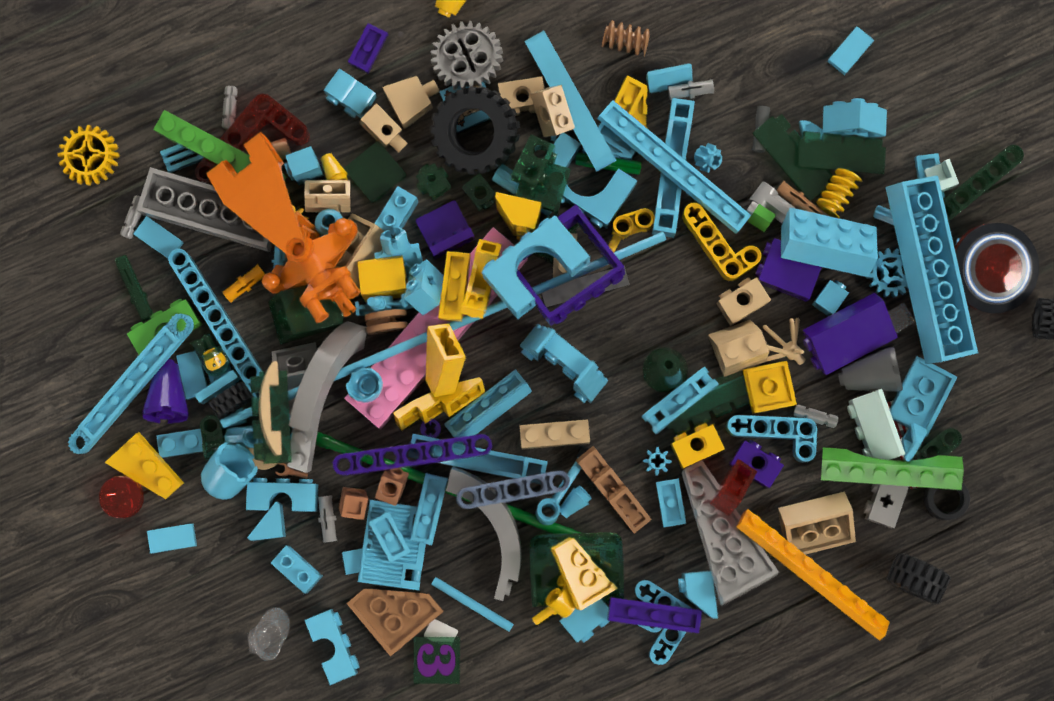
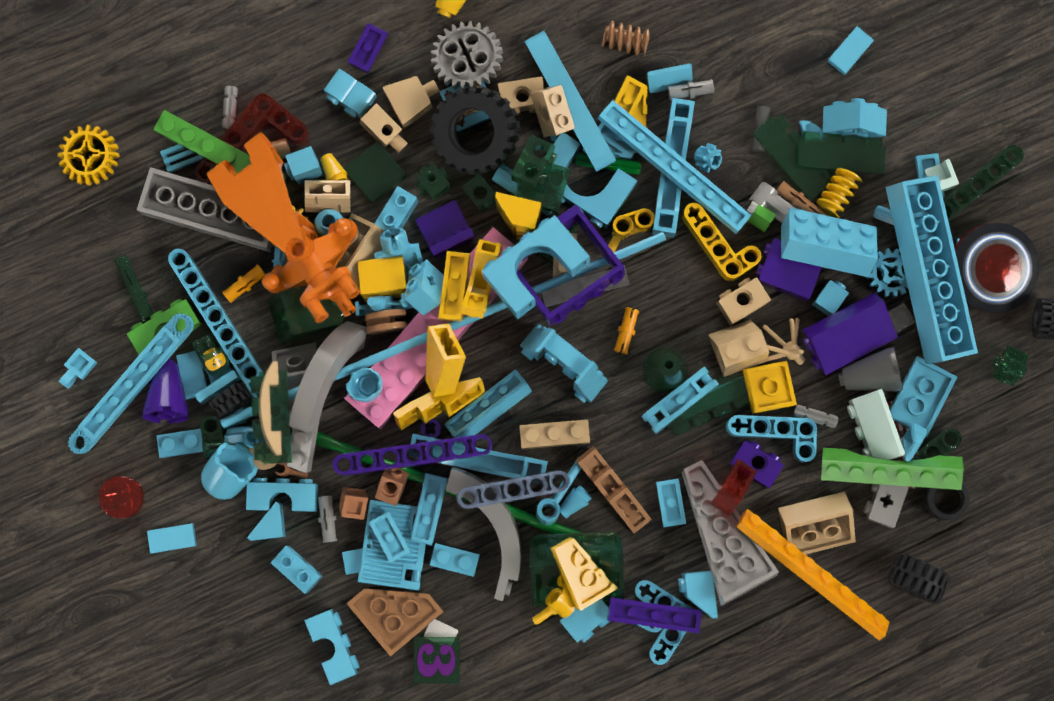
(79, 365): none -> medium azure plate
(131, 219): light grey axle -> none
(144, 465): yellow wing -> none
(157, 237): medium azure tile -> none
(269, 634): clear piece -> none
(454, 559): none -> medium azure plate
(472, 604): medium azure bar -> none
(626, 330): none -> light orange pin
(661, 457): medium azure gear -> none
(710, 445): yellow brick -> none
(1010, 365): none -> clear green brick

